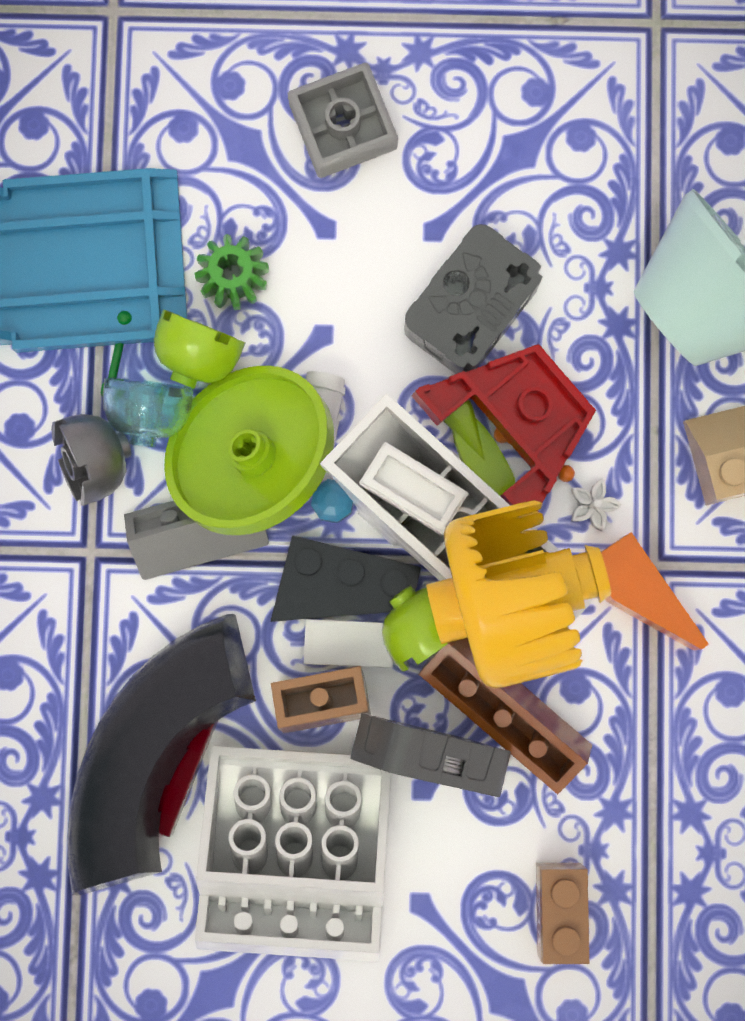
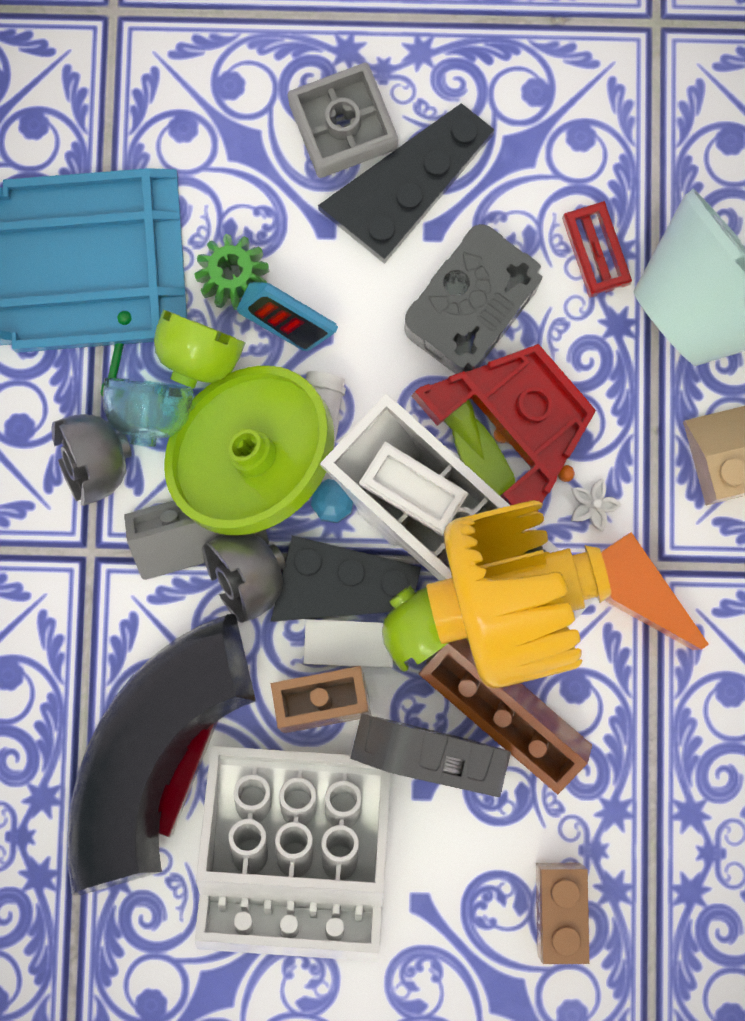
(247, 573): none -> flat silver cylinder
(285, 316): none -> slope
(400, 189): none -> black wing
(608, 284): none -> red tile

